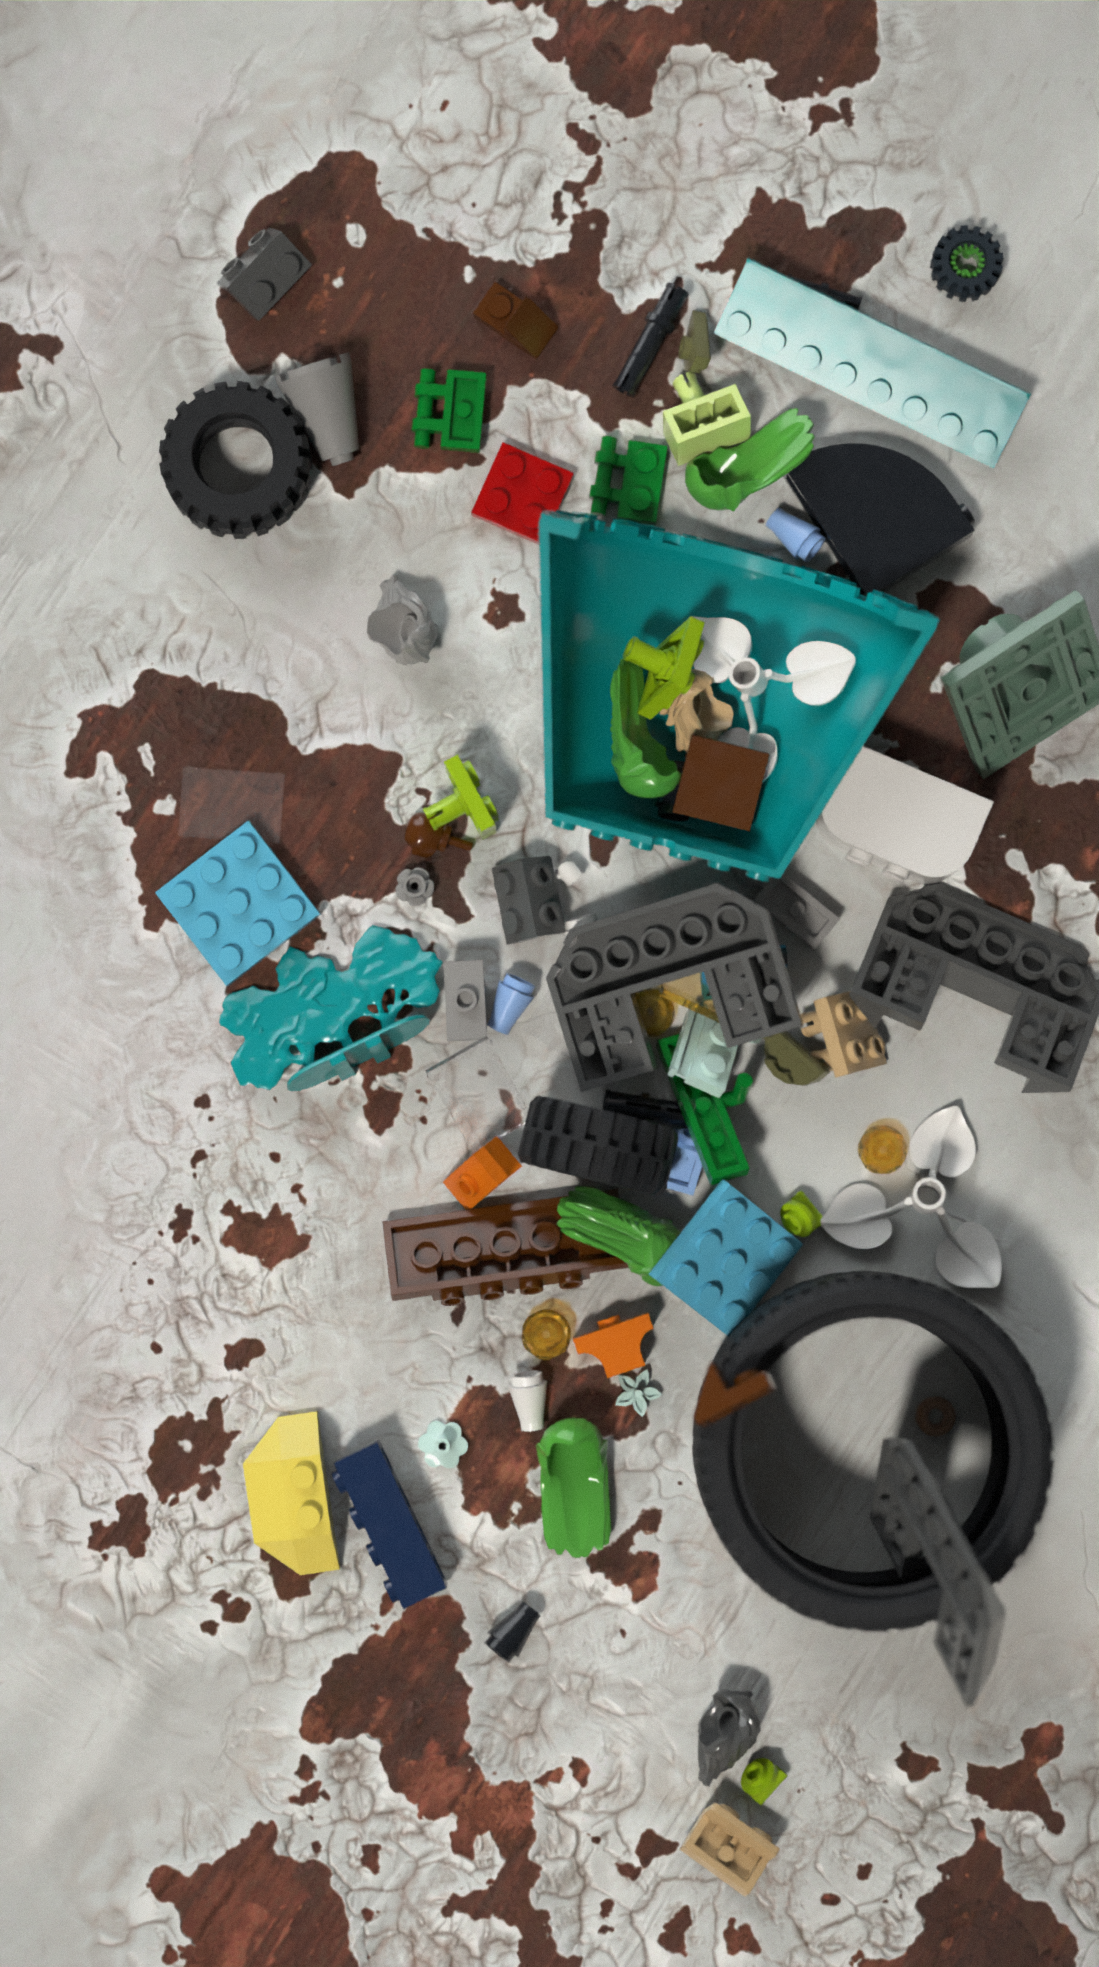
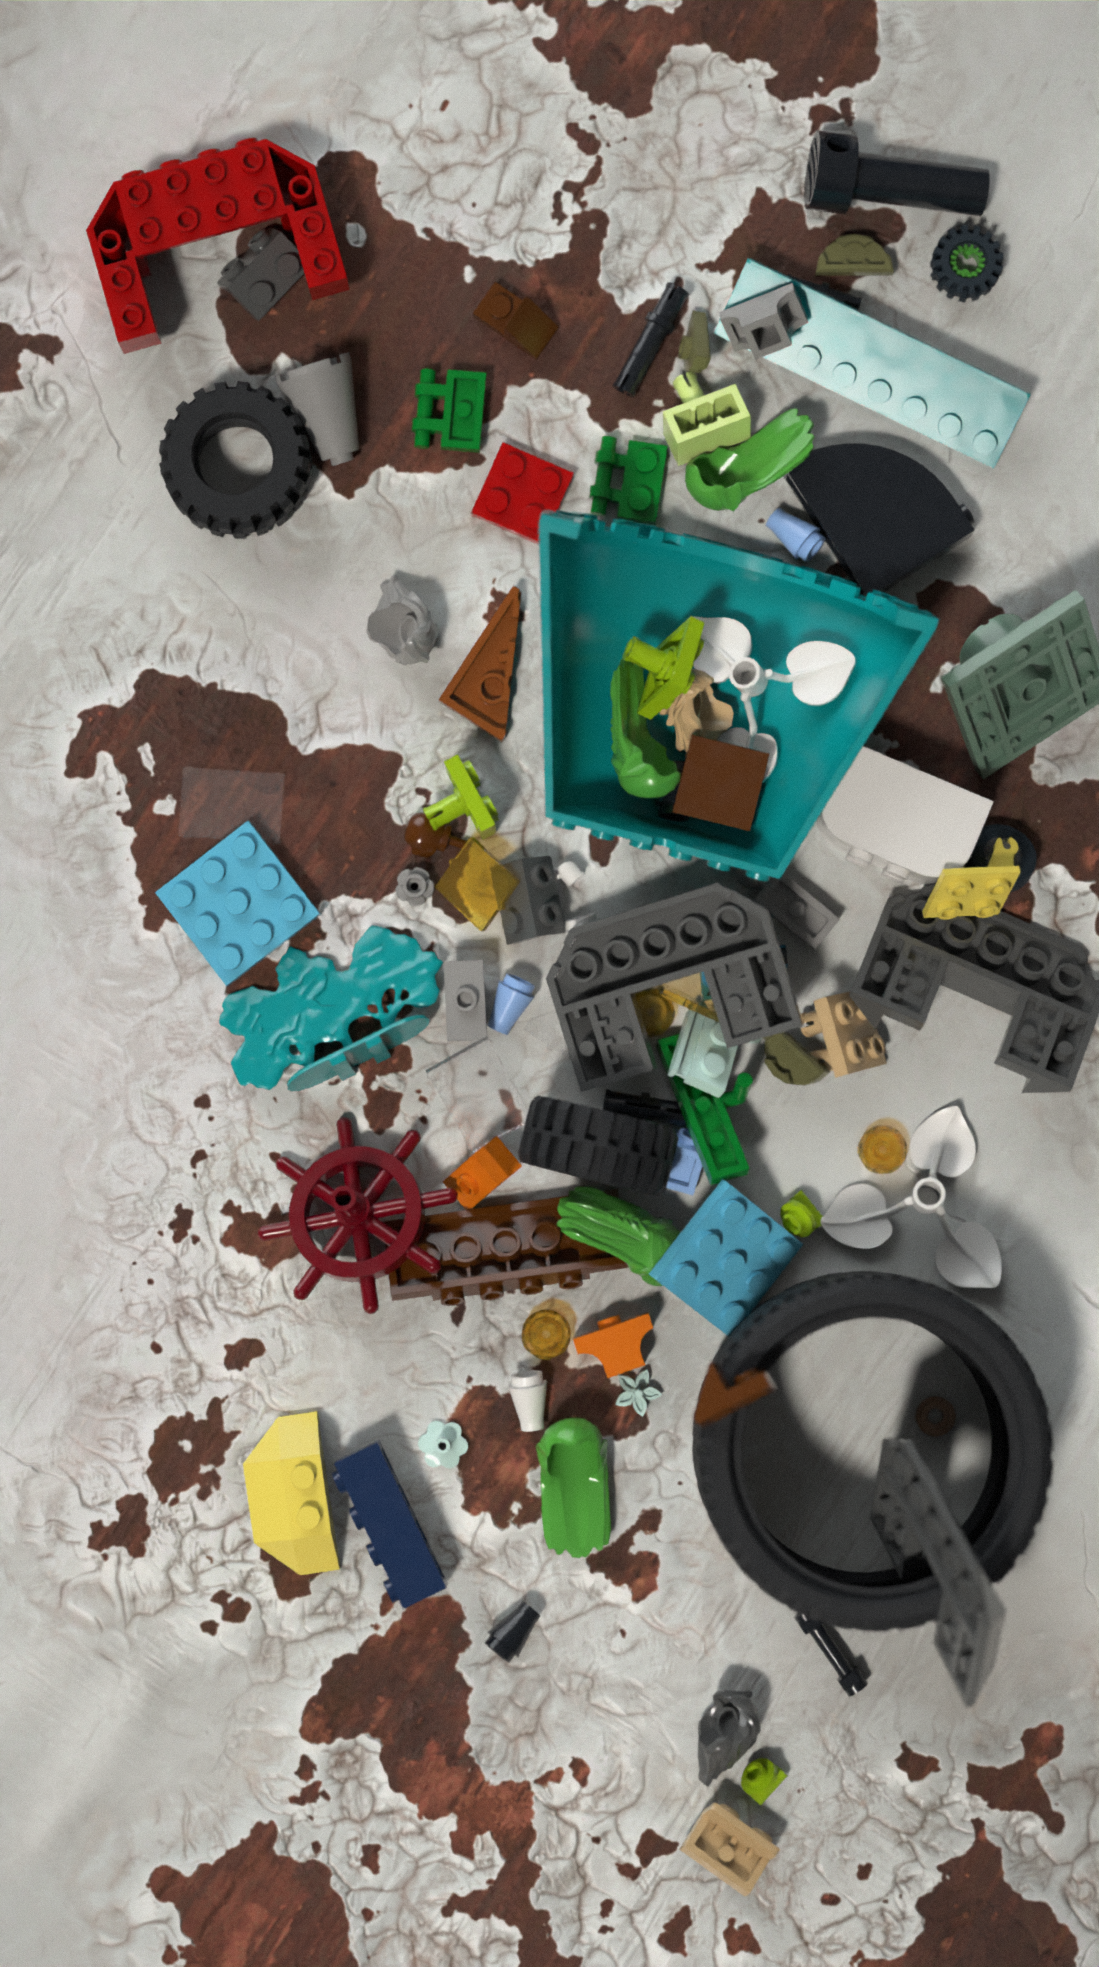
(201, 201): none -> red wedge
(357, 1214): none -> dark red piece
(477, 884): none -> clear yellow piece
(484, 679): none -> dark orange wing
(765, 321): none -> light grey brick
(841, 173): none -> black piece
(849, 1677): none -> black bar
(854, 257): none -> olive plate
(998, 865): none -> light yellow plate

